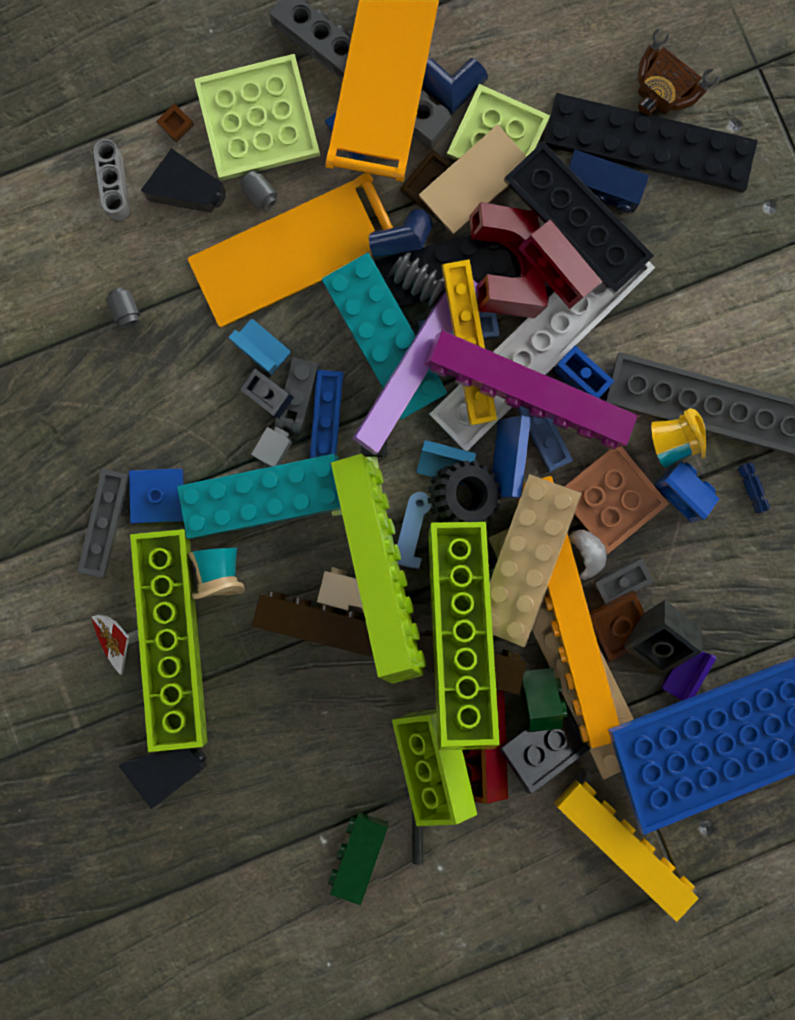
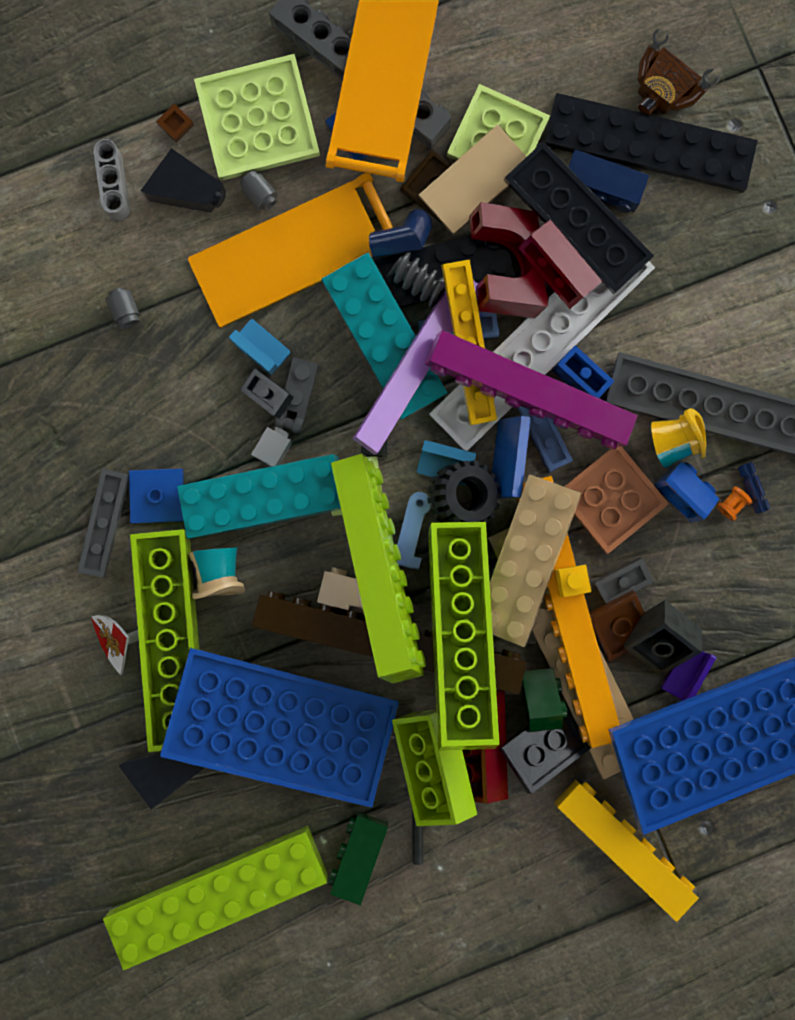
(215, 897): none -> lime brick
(279, 728): none -> blue plate
(326, 413): blue tile -> none
(455, 89): dark blue brick -> none
(572, 581): none -> yellow brick
(588, 553): light grey hair -> none
(734, 503): none -> orange bush

